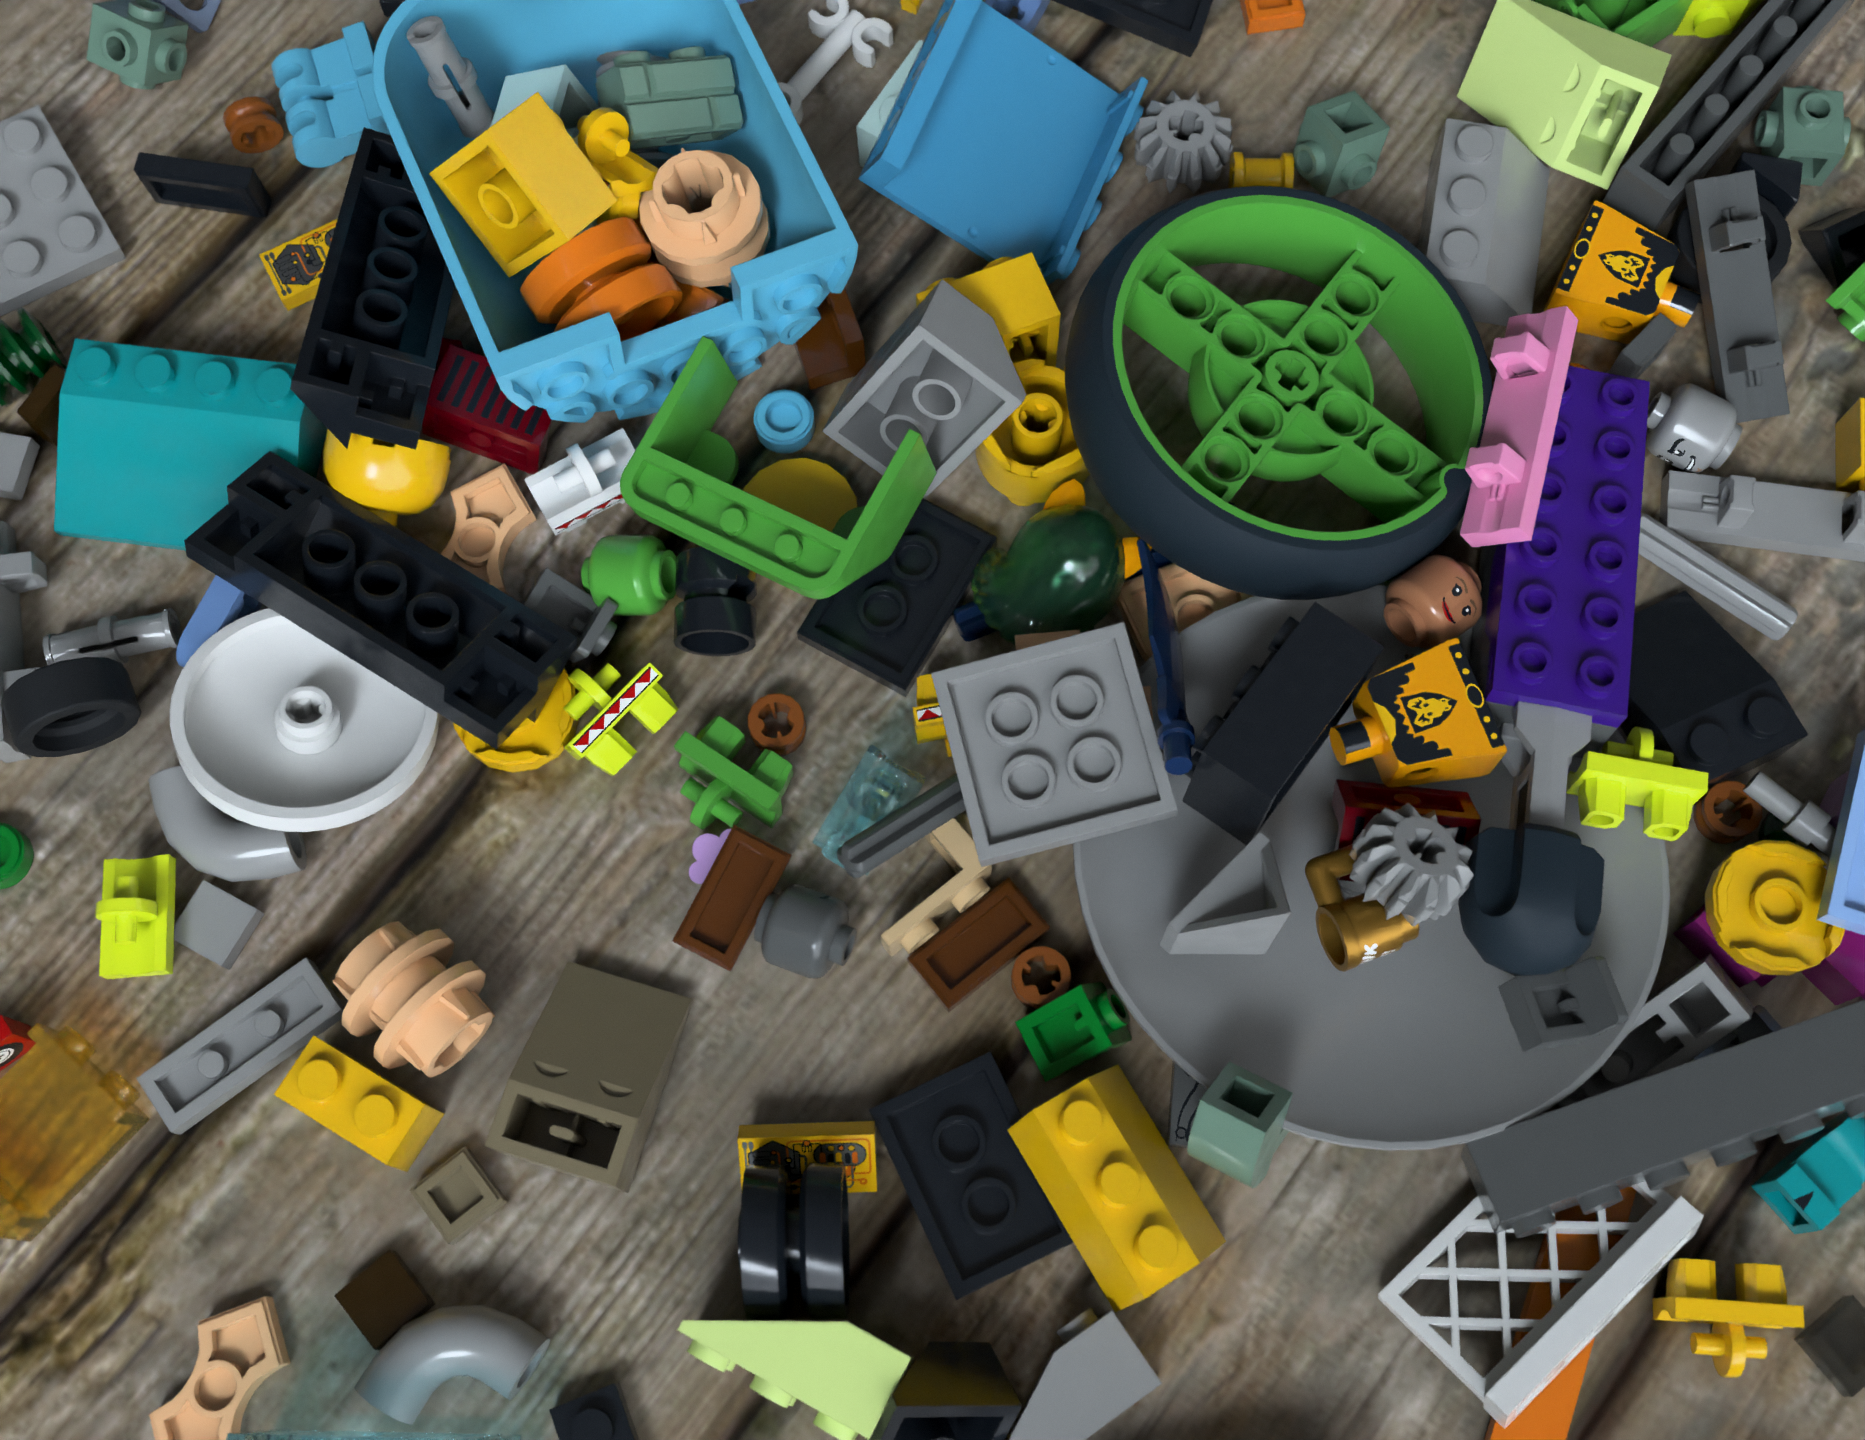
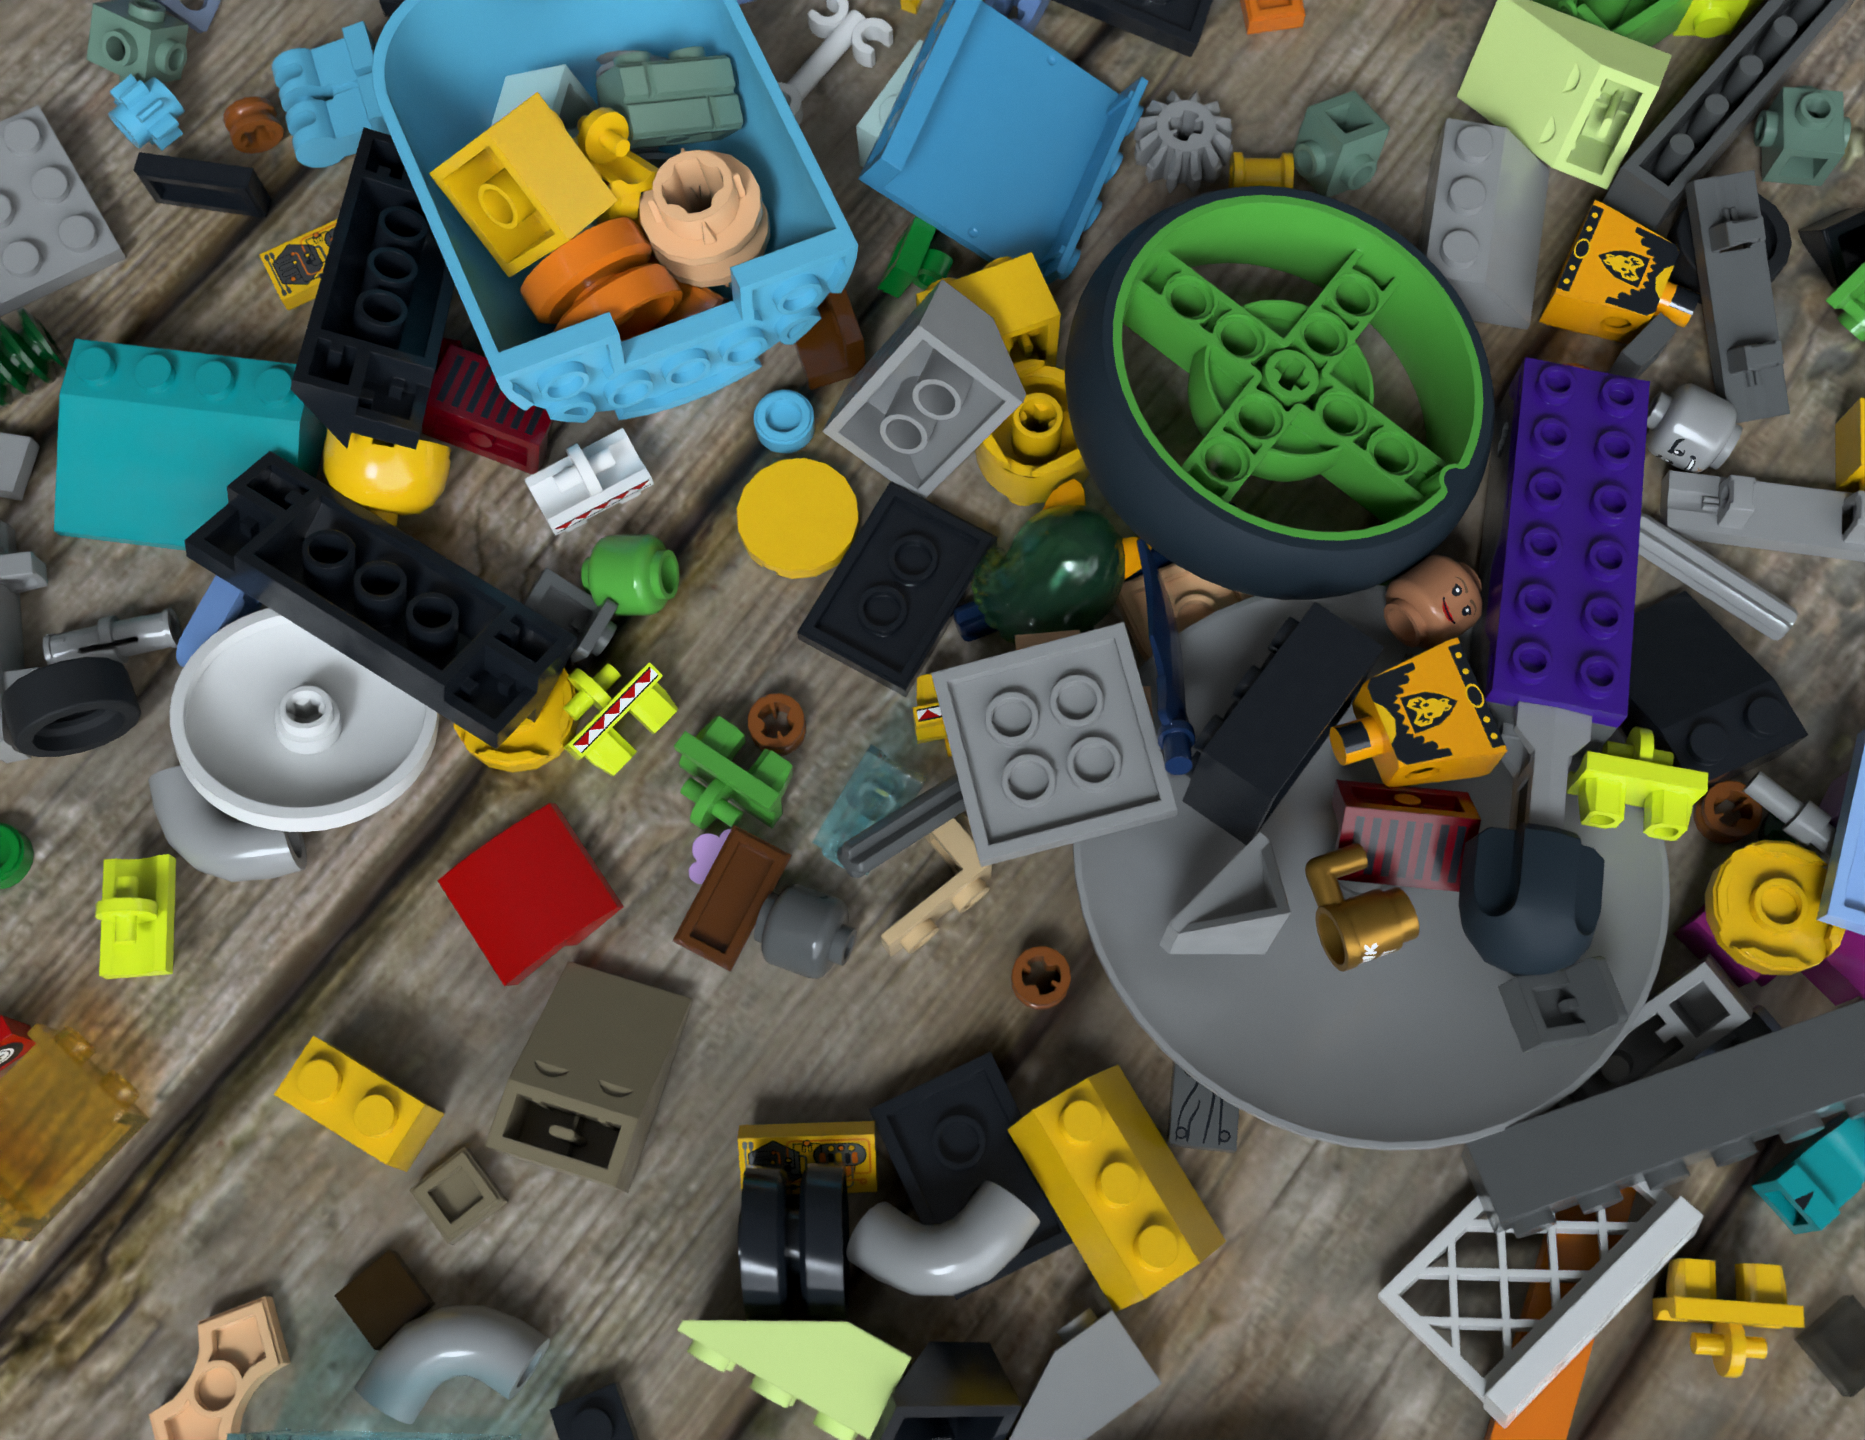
(42, 405): dark brown tile -> none
(146, 112): none -> medium azure gear
(216, 924): light grey tile -> none
(241, 1046): light grey plate -> none
(408, 993): light nougat piece -> none
(437, 49): light grey pin -> none
(487, 521): light nougat tile -> none
(530, 894): none -> red slope
(685, 480): bright green windscreen -> none
(715, 605): black wheel -> none
(914, 260): none -> green tile
(945, 1255): none -> light grey cylinder
(978, 944): reddish brown tile -> none
(1075, 1029): green bracket -> none
(1239, 1124): sand green brick -> none
(1410, 864): light grey gear -> none
(1518, 427): bright pink hinge -> none
(1776, 178): black slope -> none

